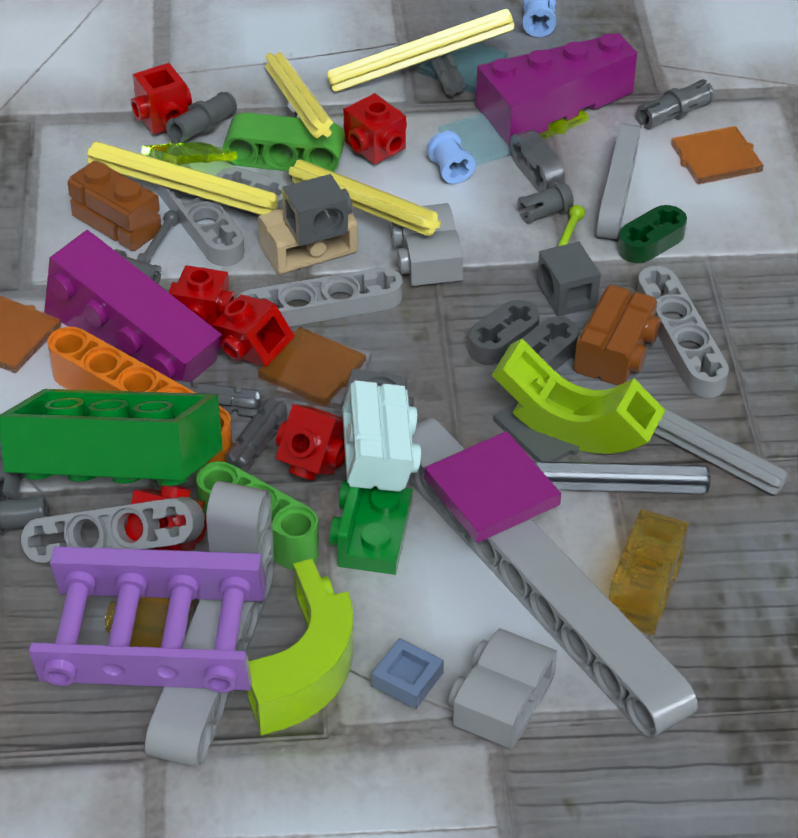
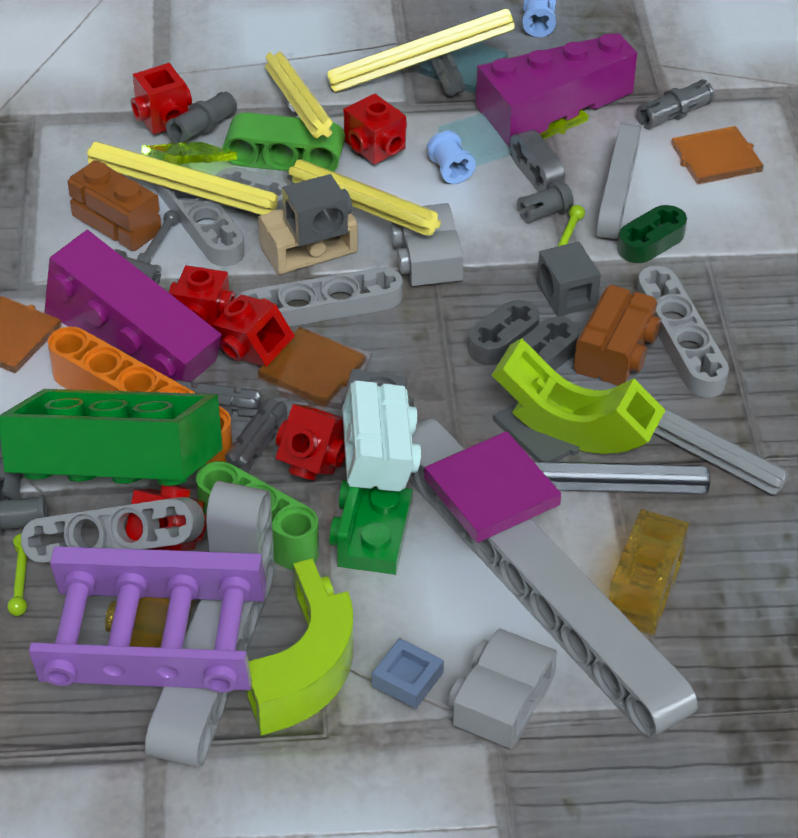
(17, 605): none -> lime hinge

